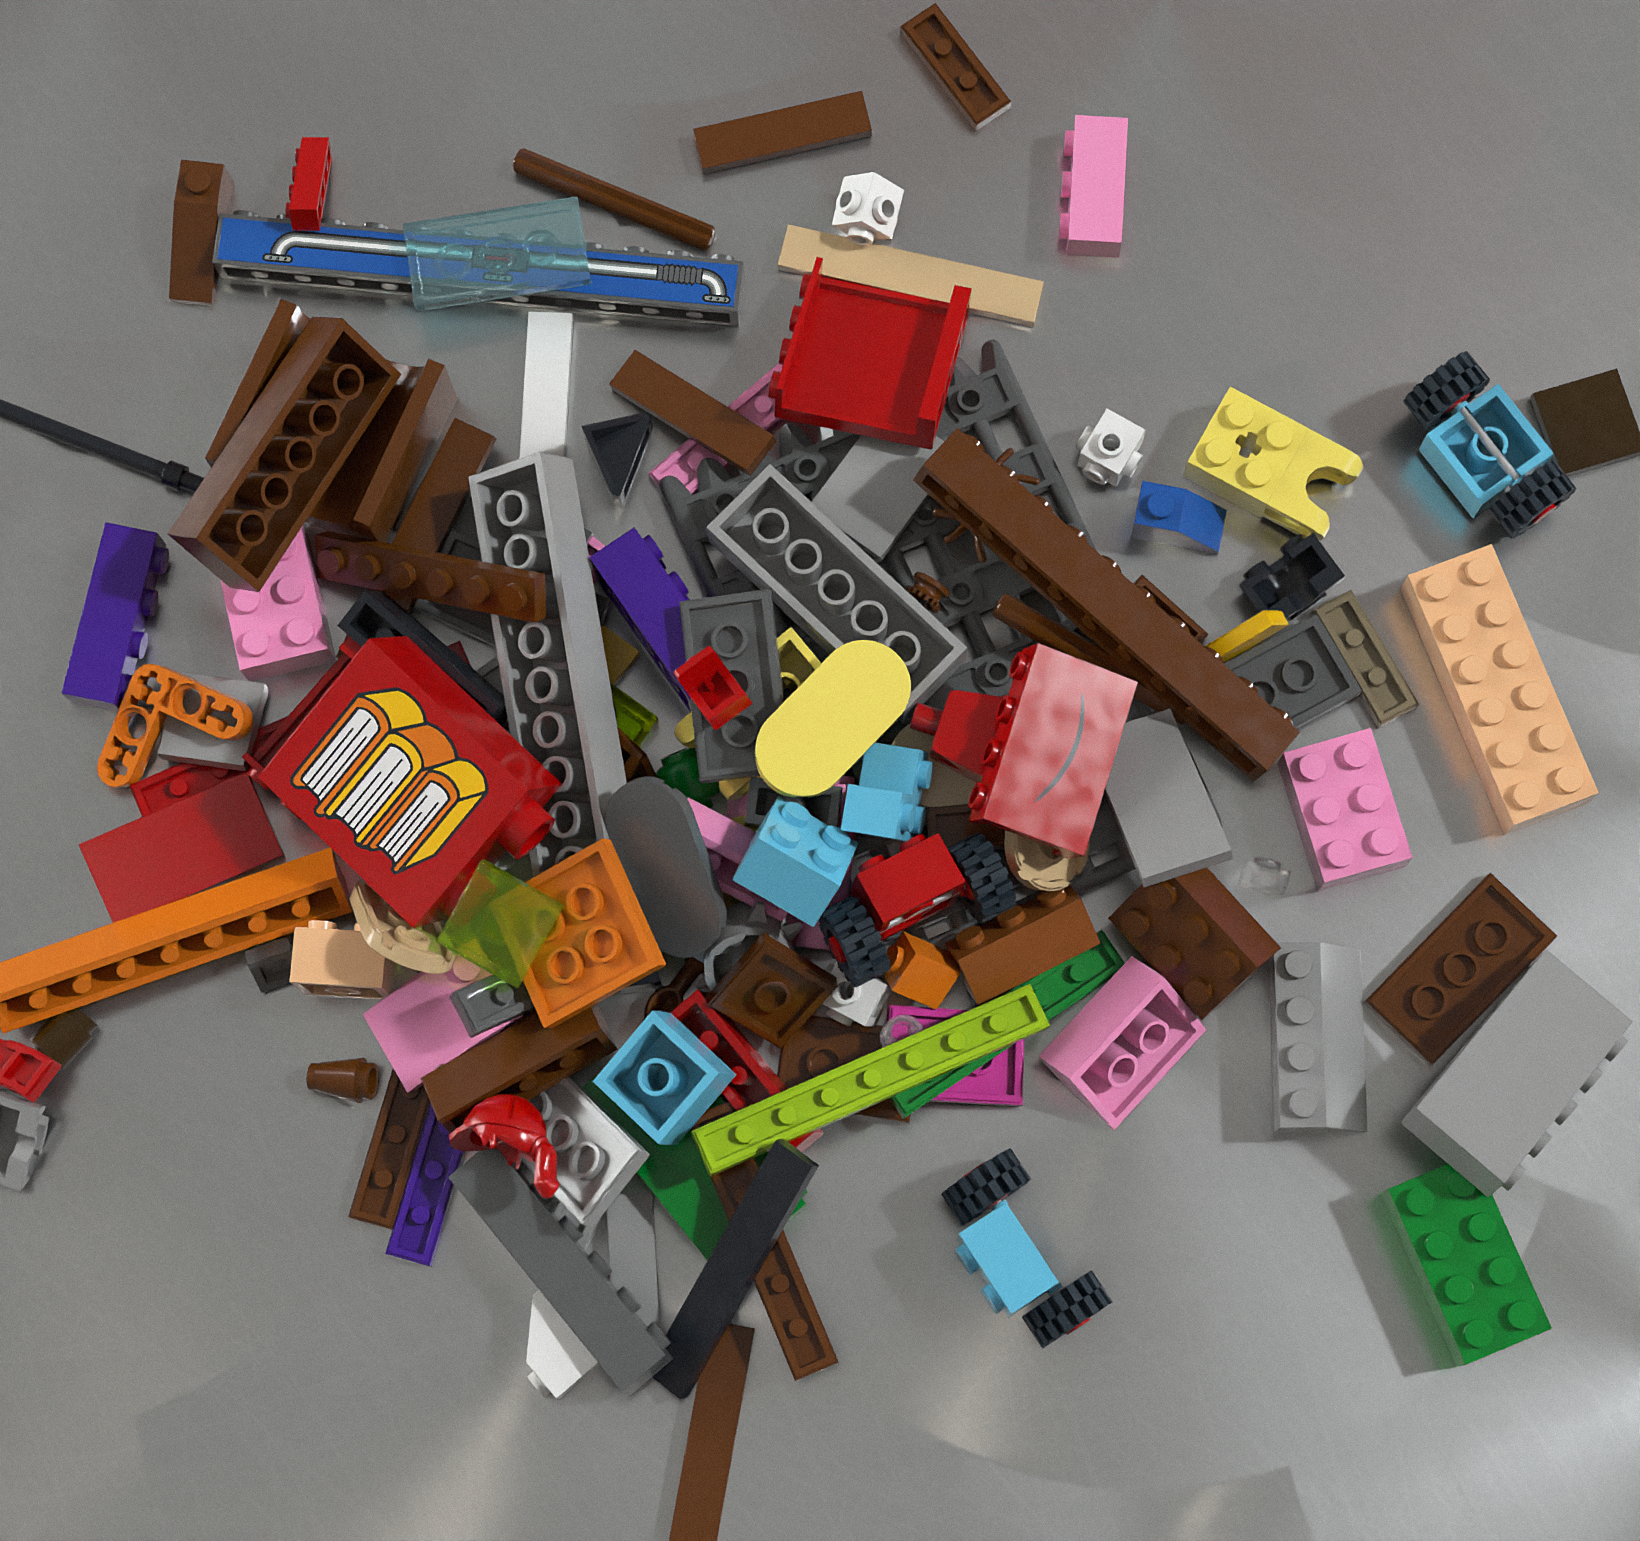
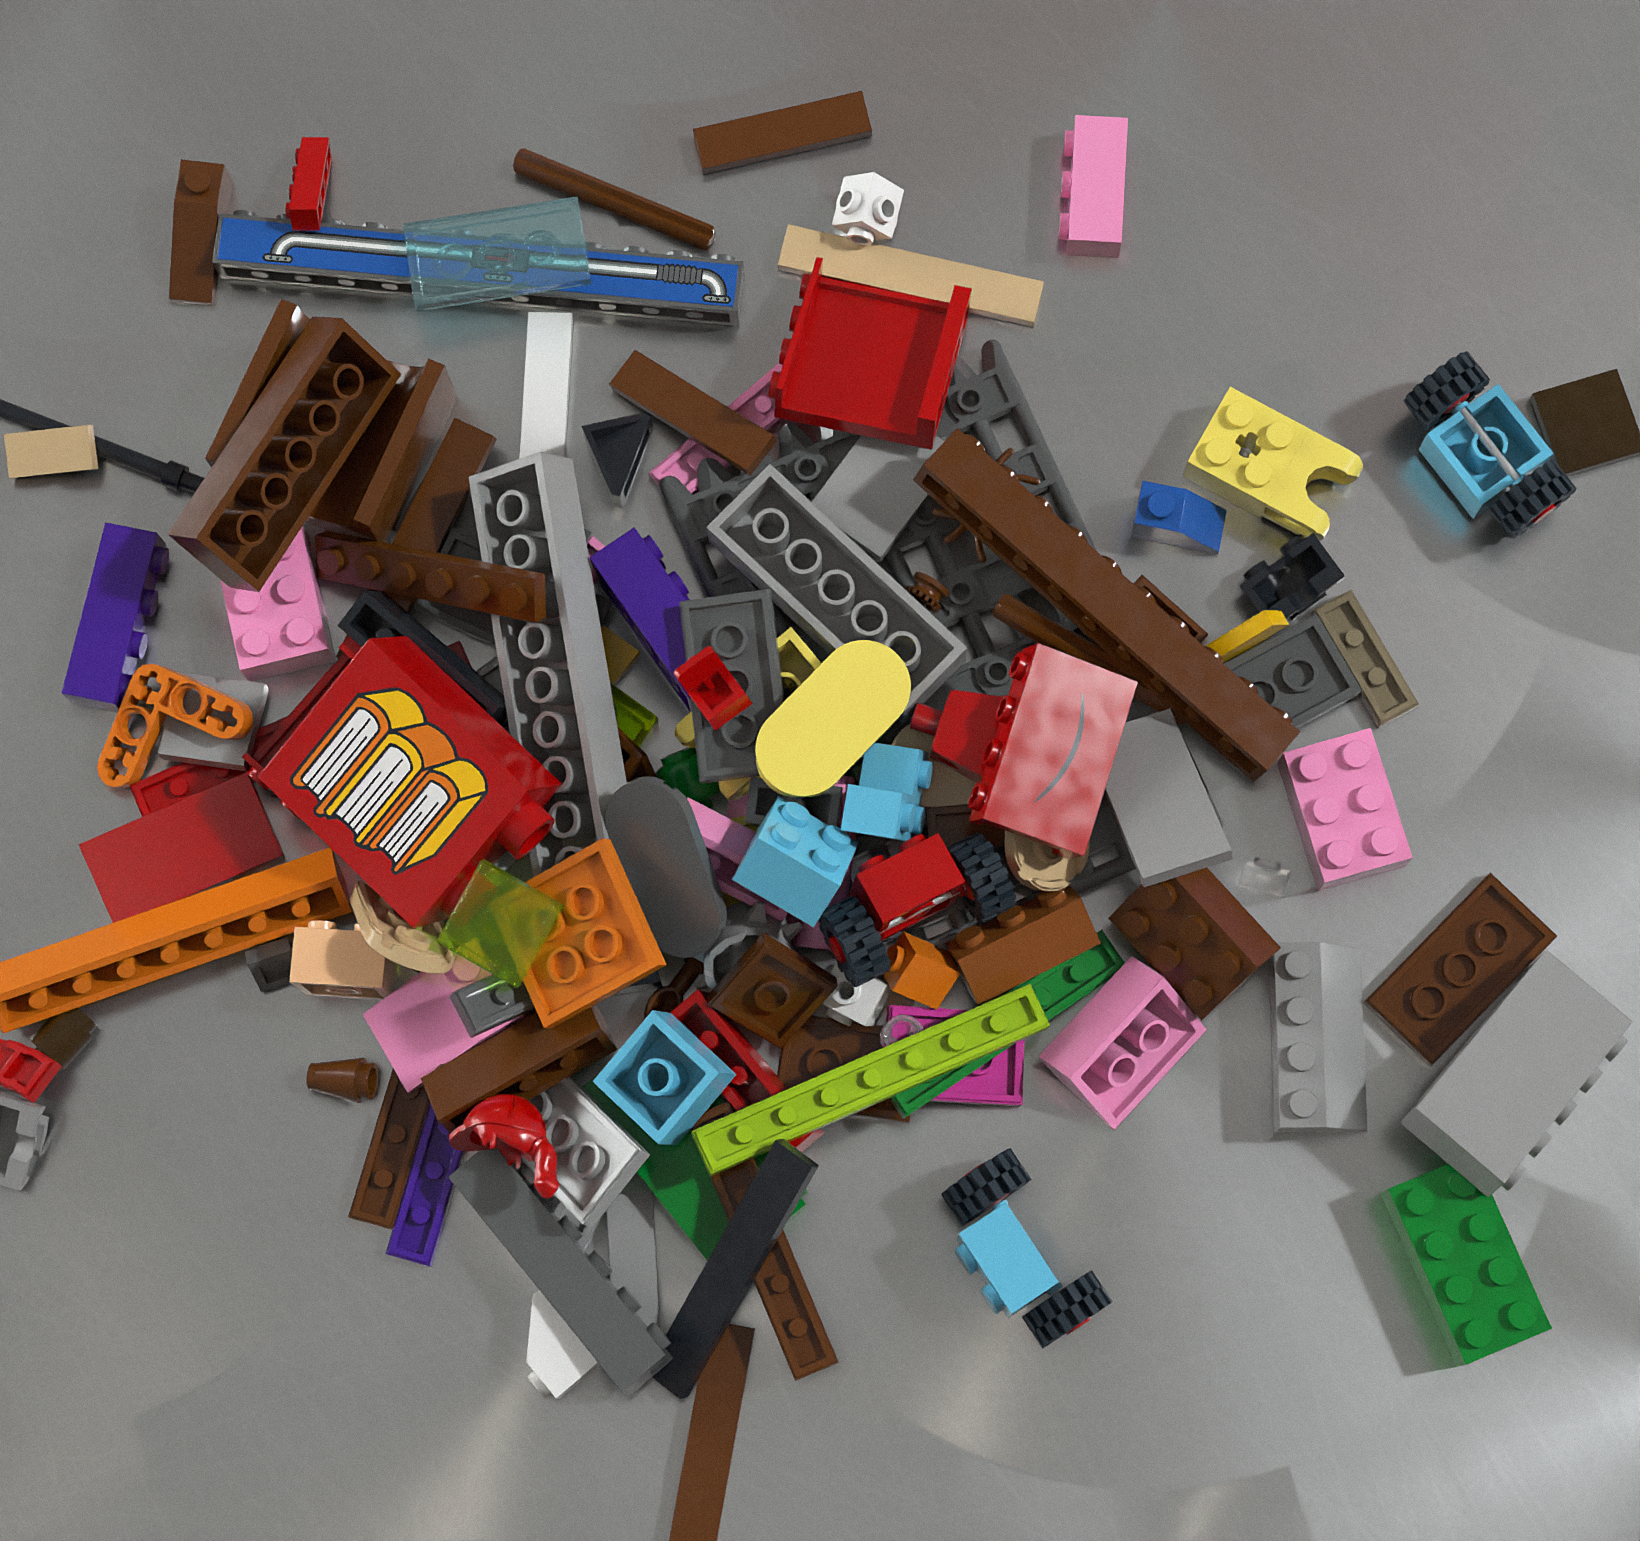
(50, 451): none -> tan tile
(955, 66): reddish brown tile -> none
(1110, 449): white brick -> none
(1498, 689): light nougat brick -> none

